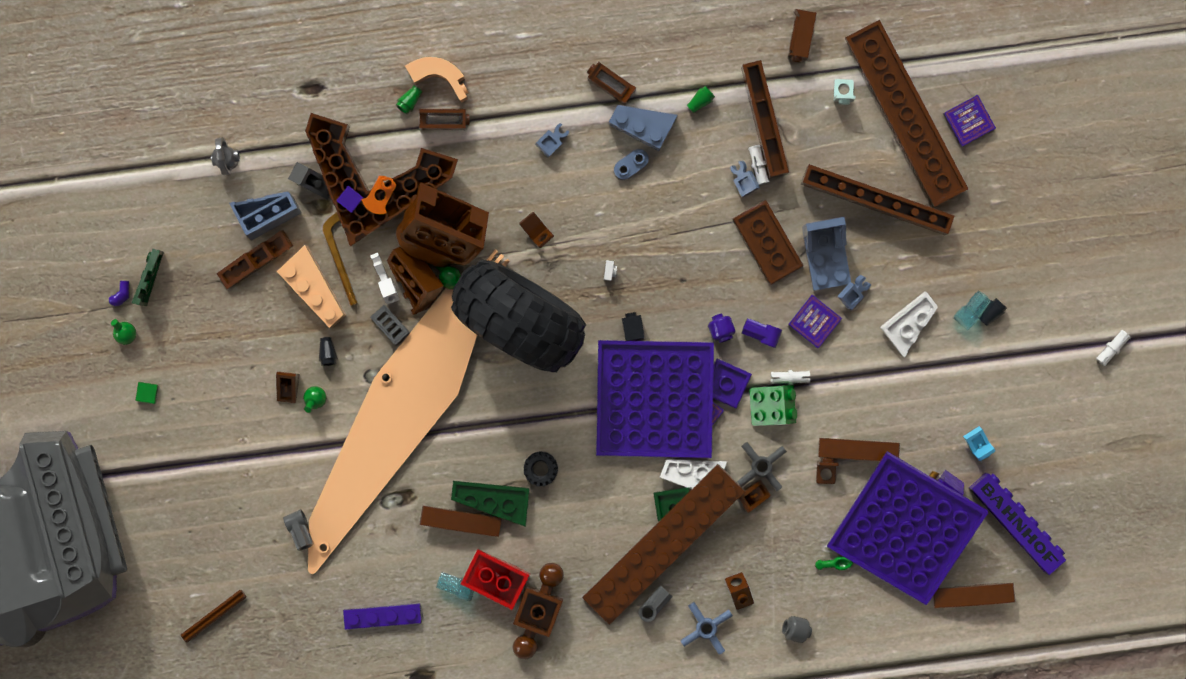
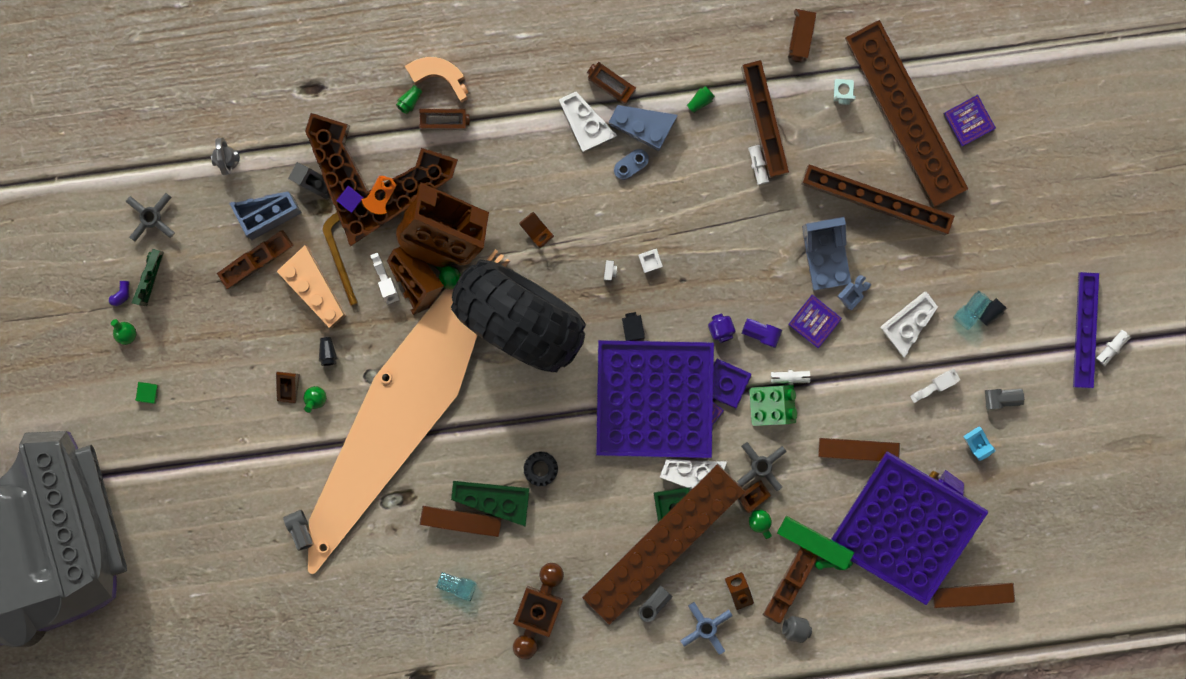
(157, 219): none -> dark grey bar
(213, 616): reddish brown axle -> none
(382, 616): dark purple plate -> none
(401, 335): dark grey slope -> none
(495, 579): red slope -> none
(550, 141): sand blue plate -> none
(585, 123): none -> white wing
(650, 260): none -> white plate
(745, 181): sand blue plate -> none
(761, 522): none -> green piece
(768, 242): reddish brown tile -> none
(790, 585): none -> reddish brown slope
(815, 542): none -> green tile
(826, 463): reddish brown bracket -> none
(939, 383): none -> white piece
(1000, 398): none -> dark grey piece
(1017, 523): dark purple brick -> none
(1086, 330): none -> dark purple plate

